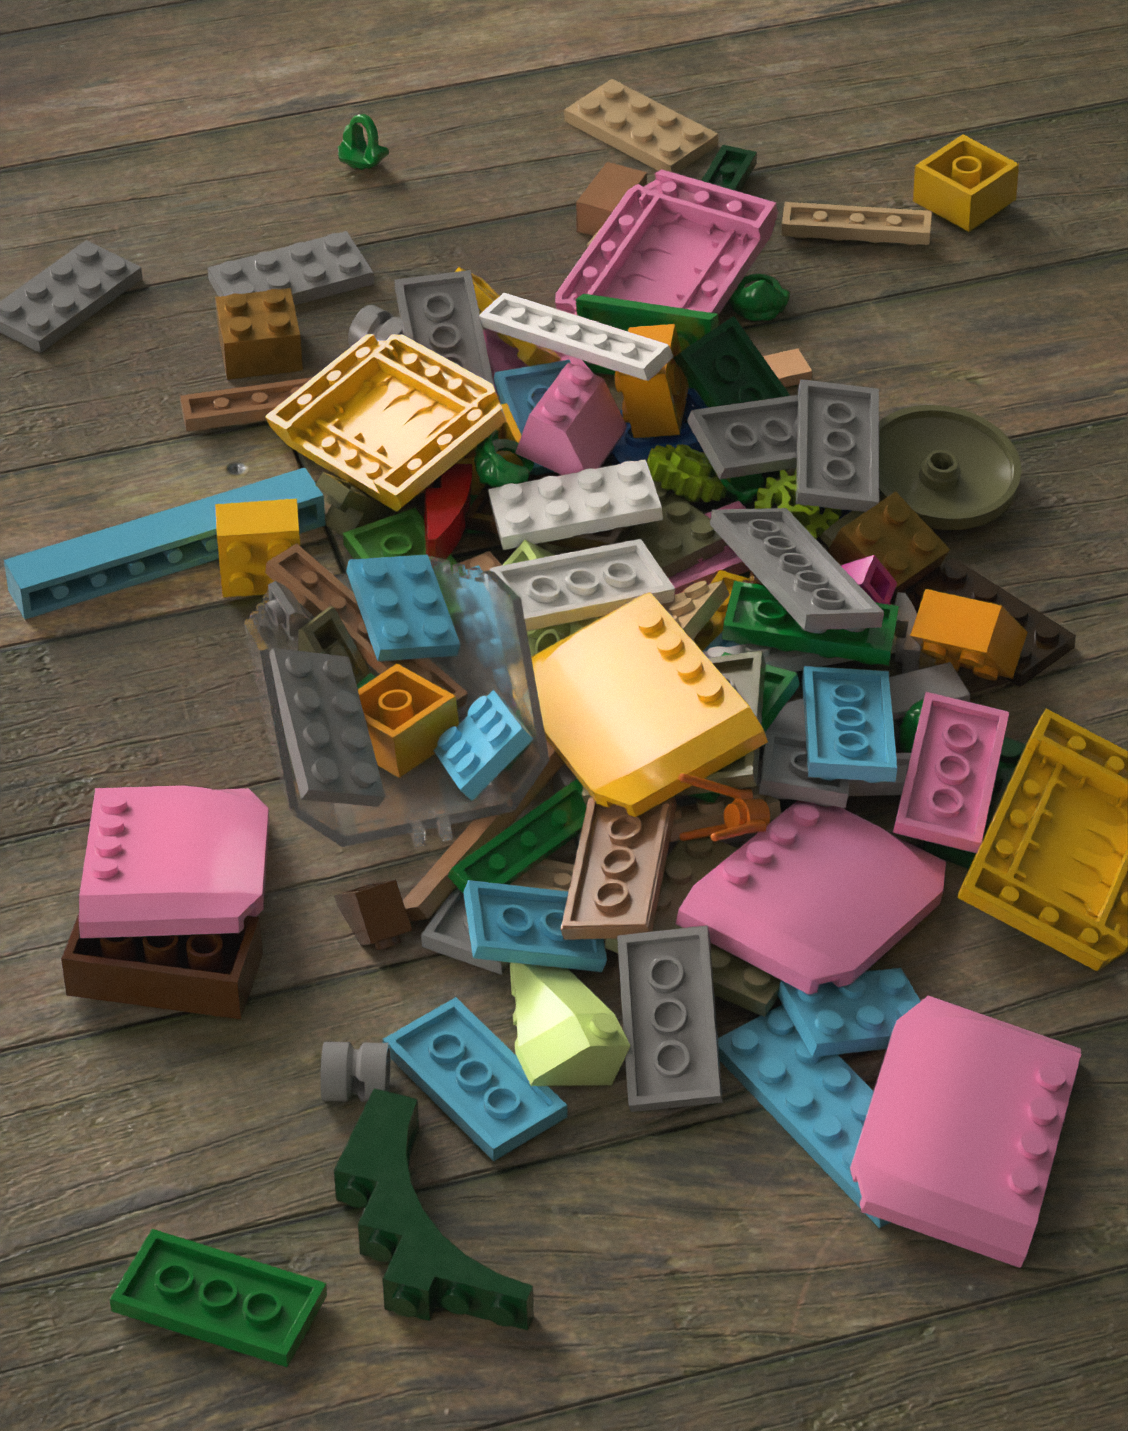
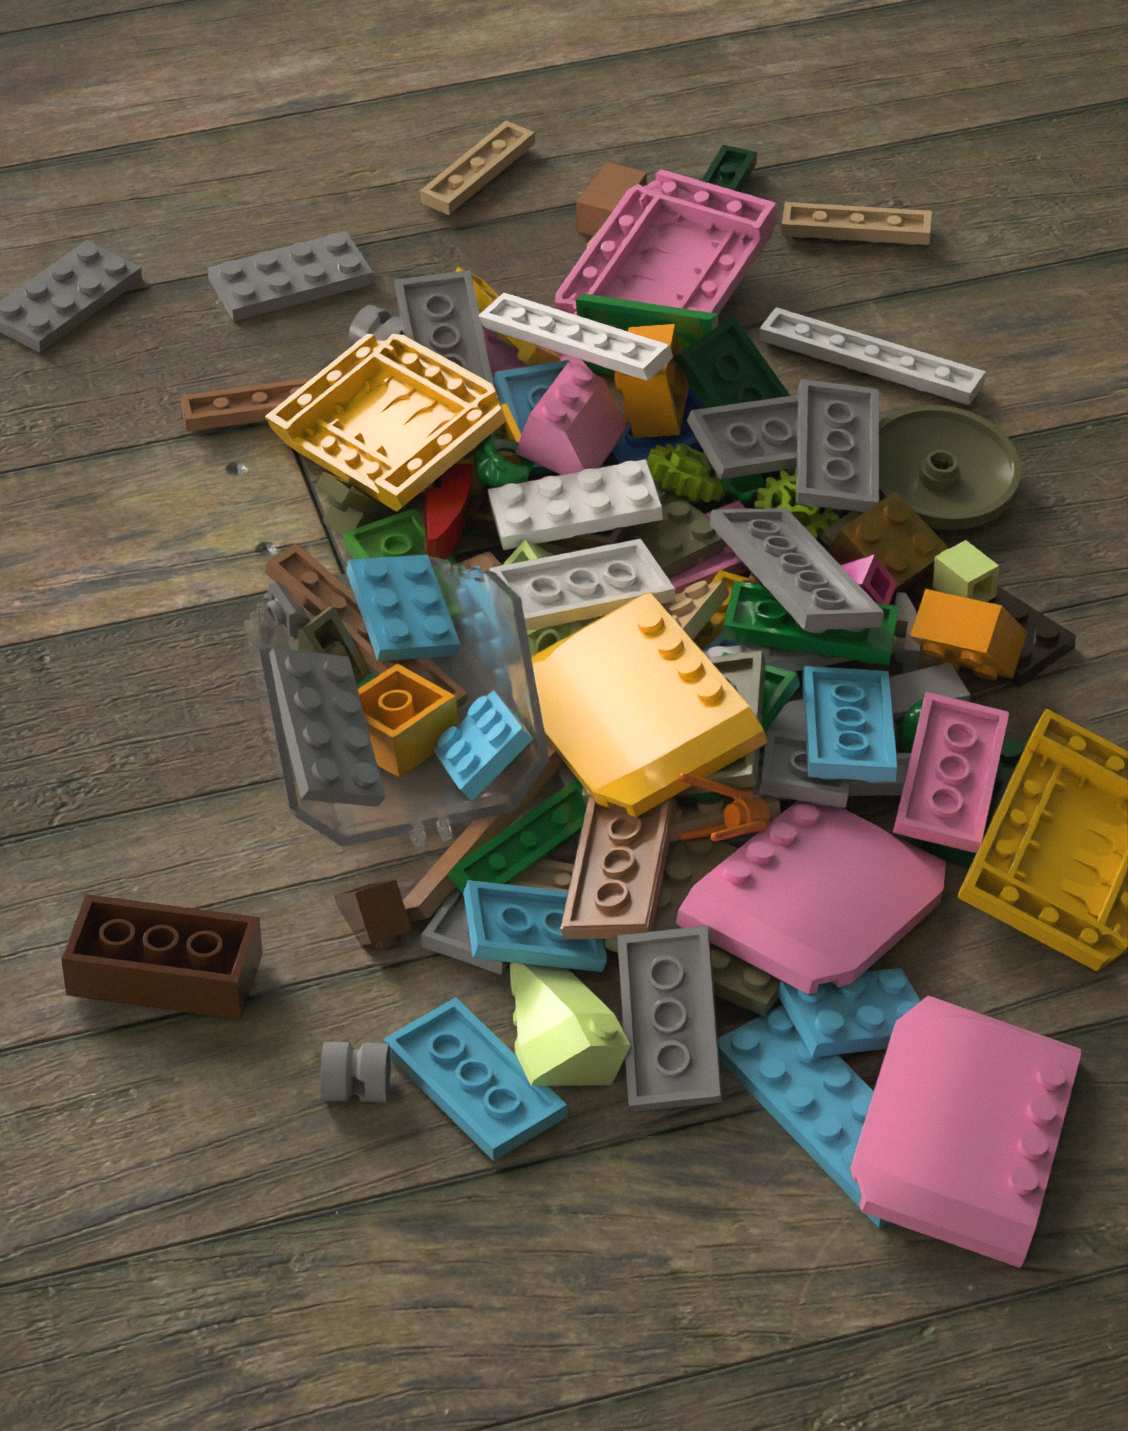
(144, 547): medium azure brick -> none
(173, 861): bright pink slope -> none
(219, 1297): green plate -> none
(249, 538): yellow brick -> none
(259, 333): pearl gold brick -> none
(353, 148): green piece -> none
(394, 1228): dark green arch -> none
(477, 167): none -> tan plate
(641, 127): tan plate -> none
(760, 299): green piece -> none
(789, 367): light nougat tile -> none
(872, 356): none -> white plate
(965, 182): yellow brick -> none
(966, 573): none -> yellowish green brick

